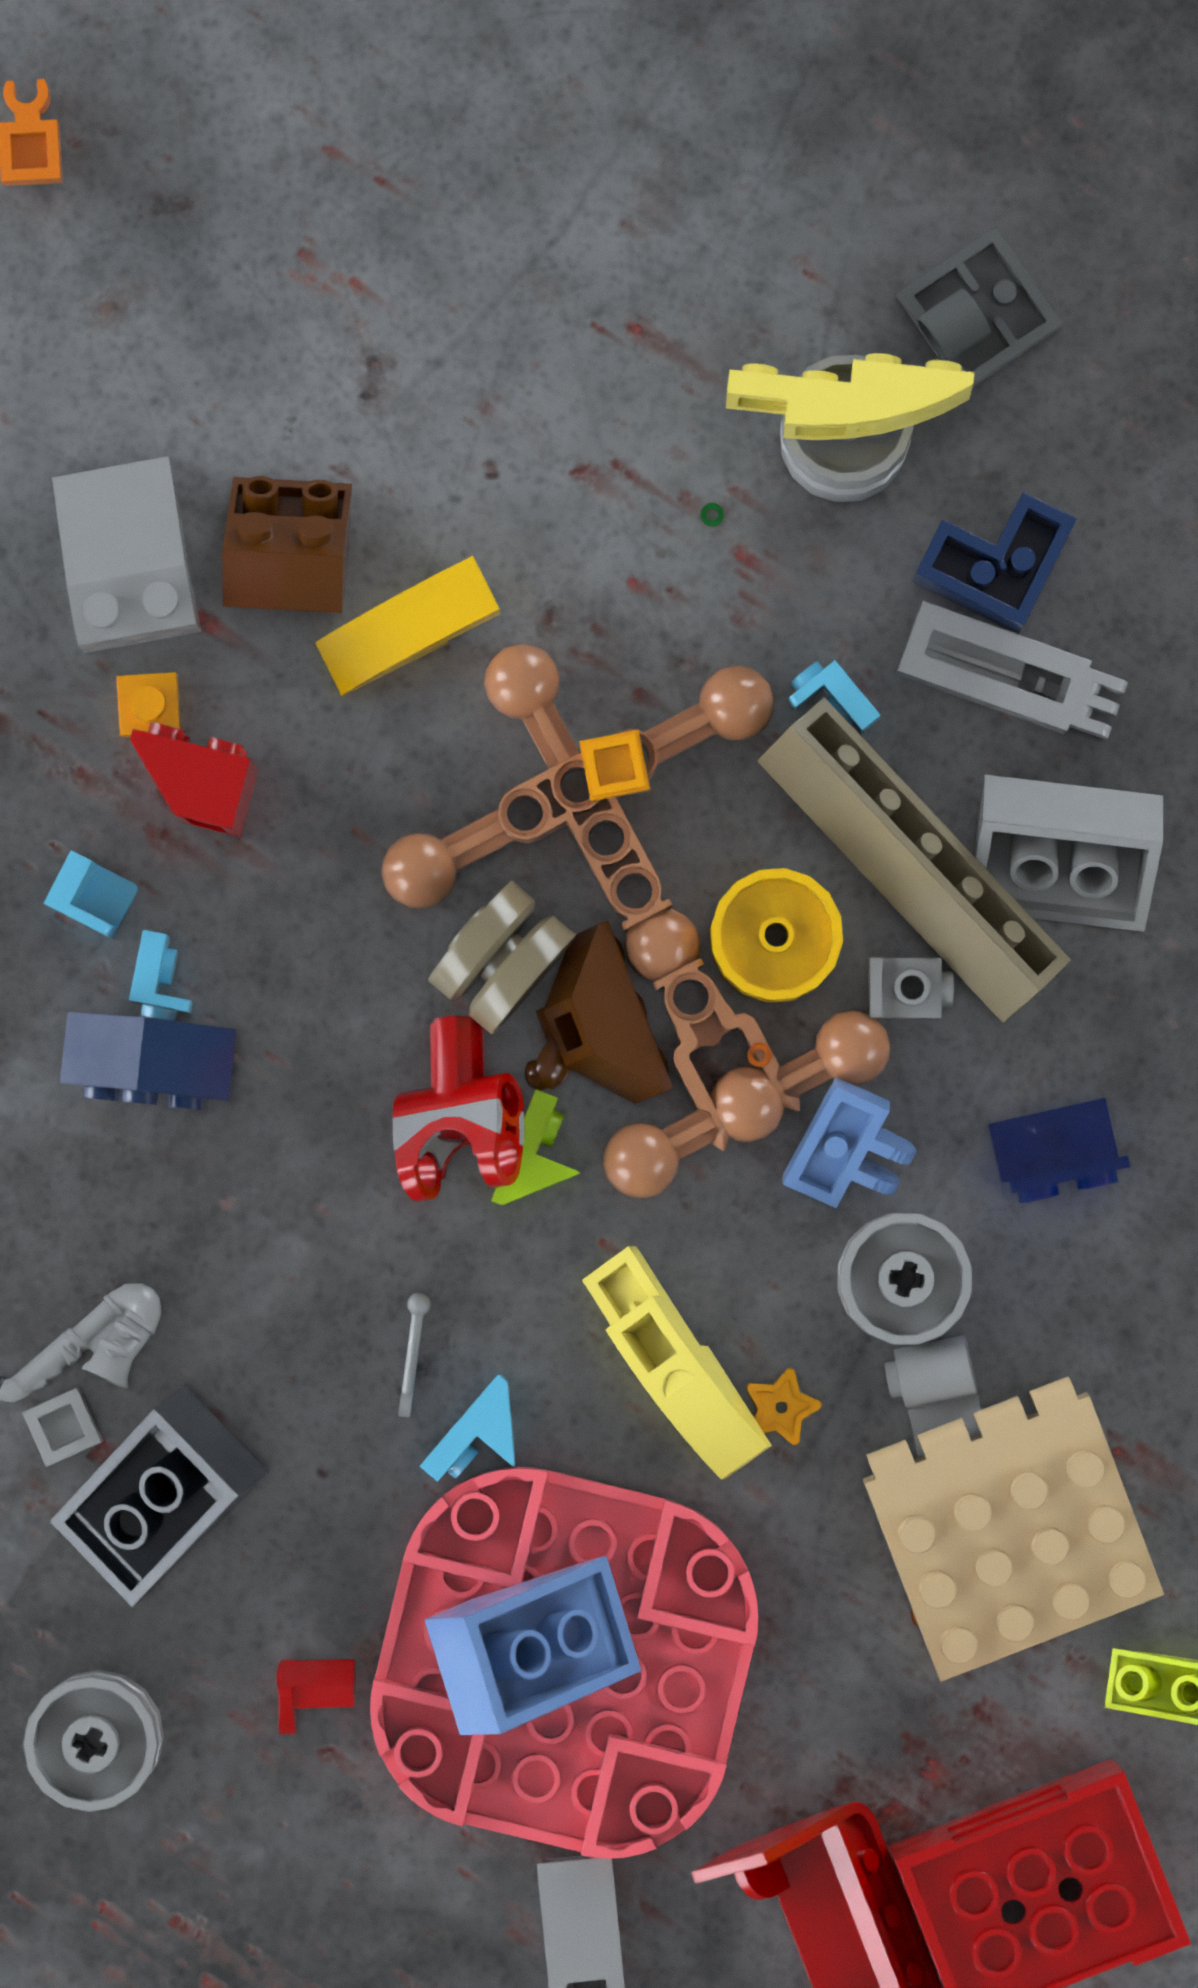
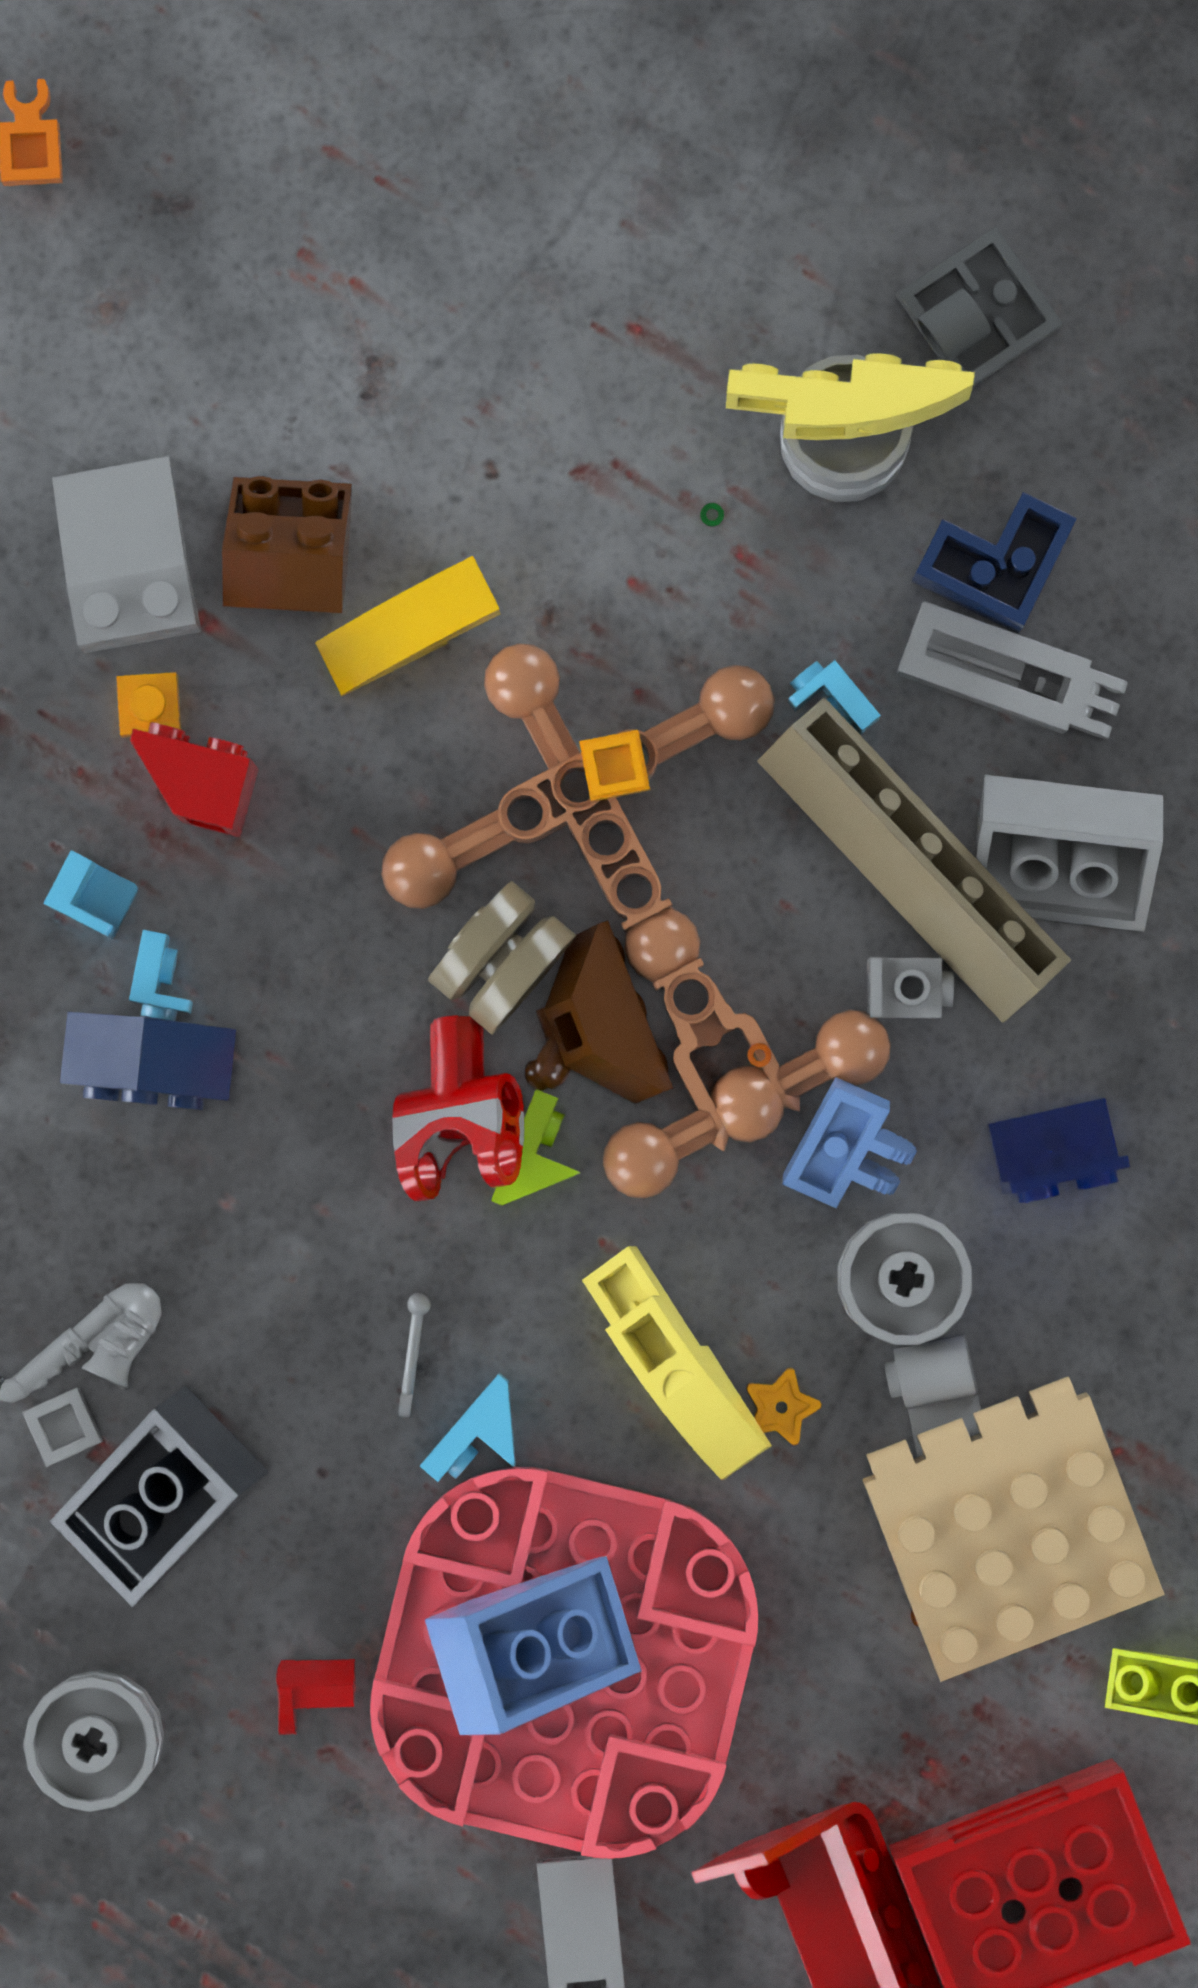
(759, 903): yellow wheel -> none

